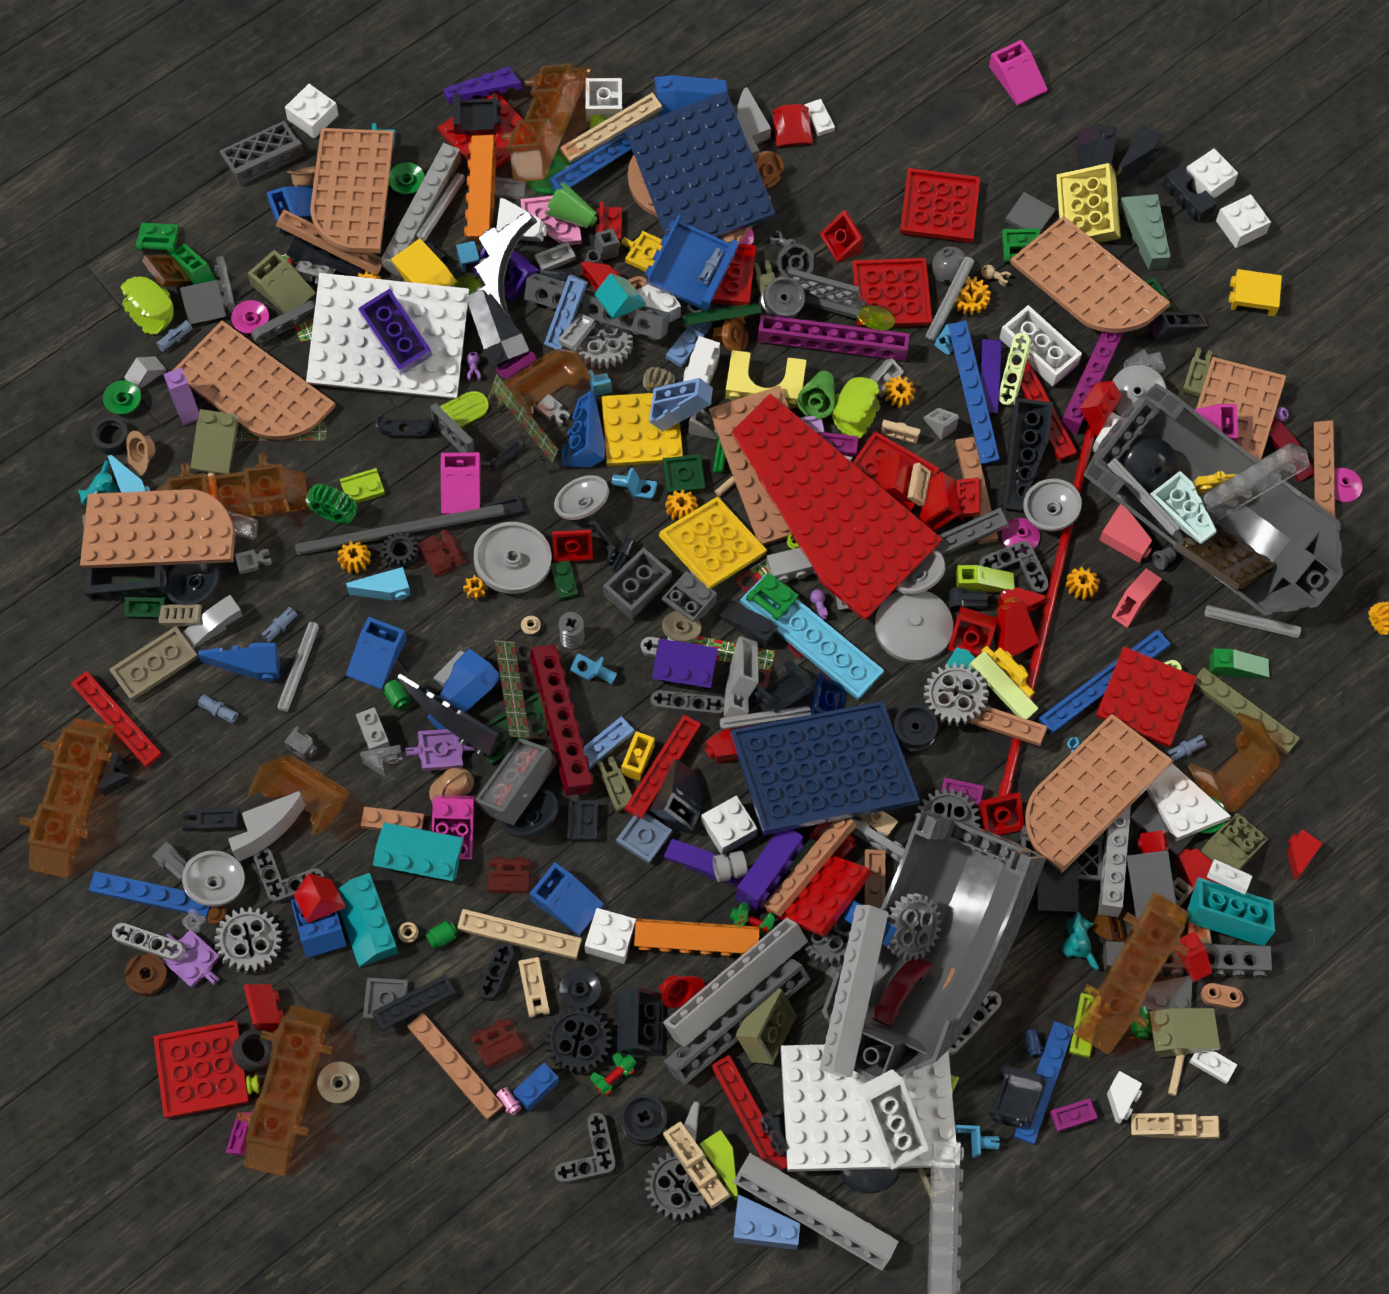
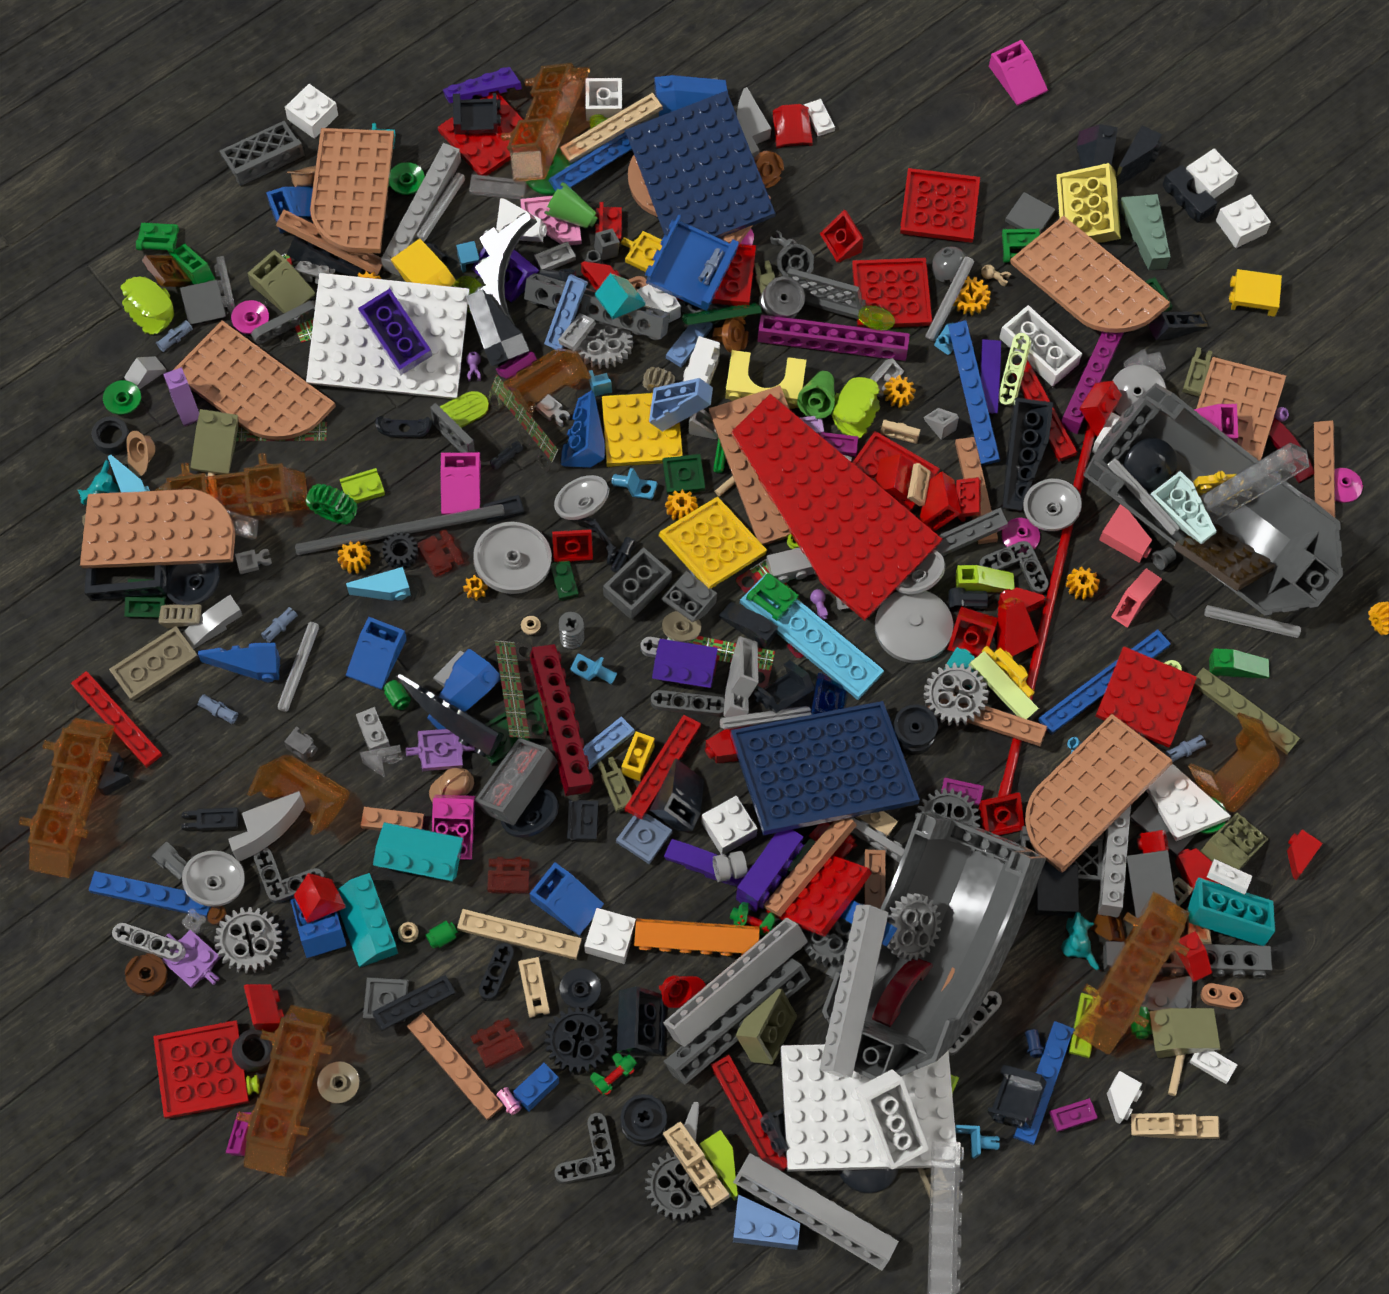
(481, 186): orange brick -> none

